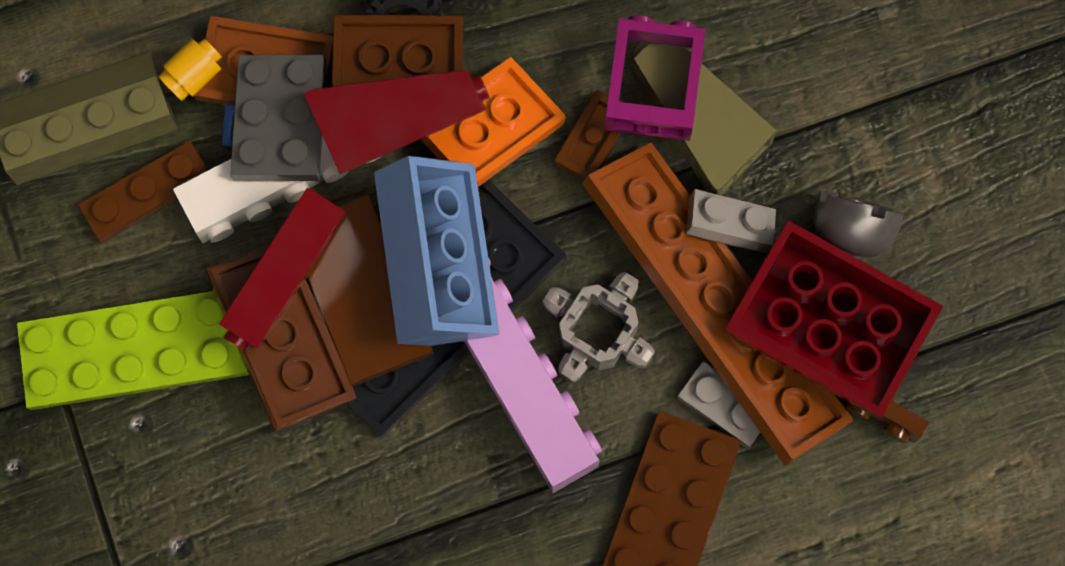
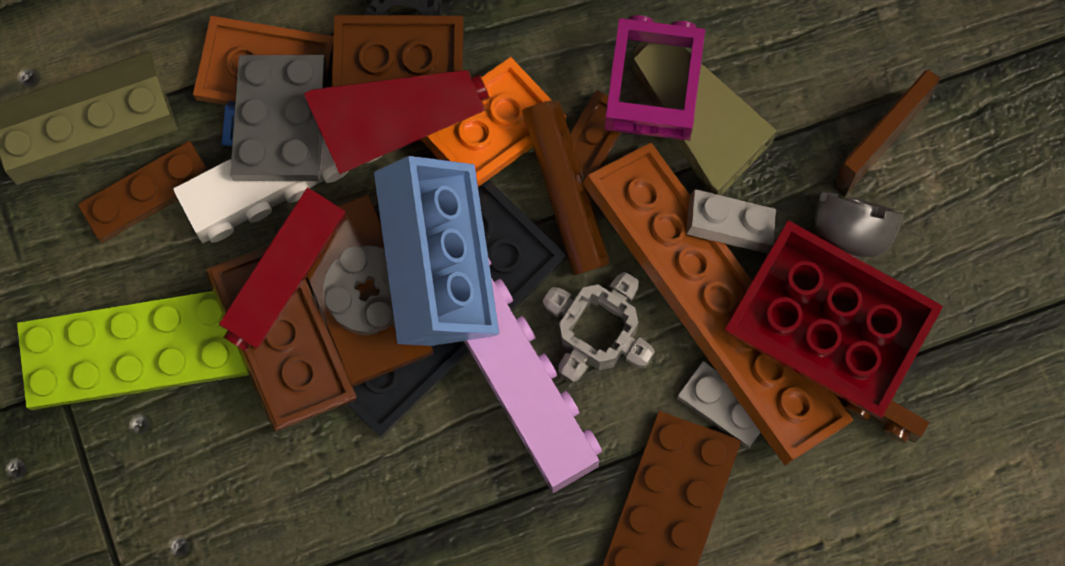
(190, 68): yellow brick -> none
(343, 299): none -> dark grey plate
(564, 186): none -> reddish brown brick
(886, 132): none -> reddish brown tile

